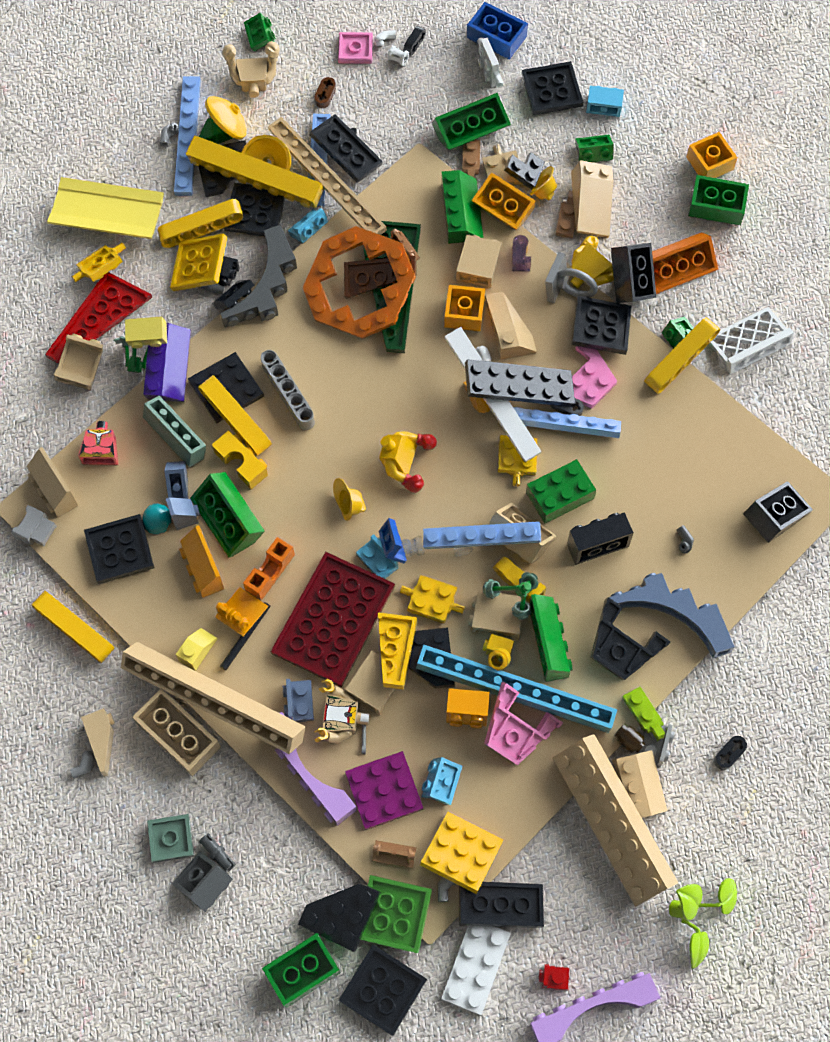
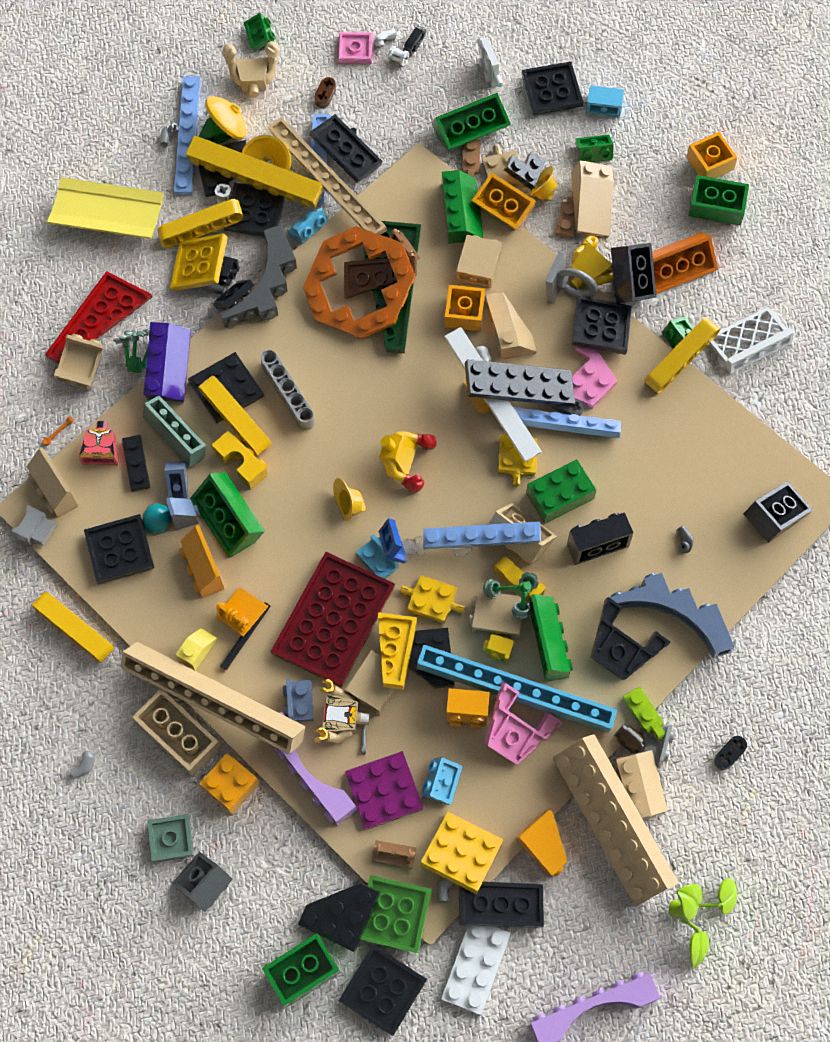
(47, 441): none -> orange hinge
(99, 263): yellow plate -> none
(100, 735): tan slope -> none
(136, 463): none -> black plate
(145, 331): light yellow brick -> none
(217, 853): dark grey pin -> none
(224, 194): none -> white bush
(229, 783): none -> light orange brick
(262, 579): orange arch -> none
(495, 663): yellow brick -> none
(501, 28): blue brick -> none
(520, 261): clear purple leg -> none
(544, 844): none -> light orange slope
(554, 977): red bracket -> none

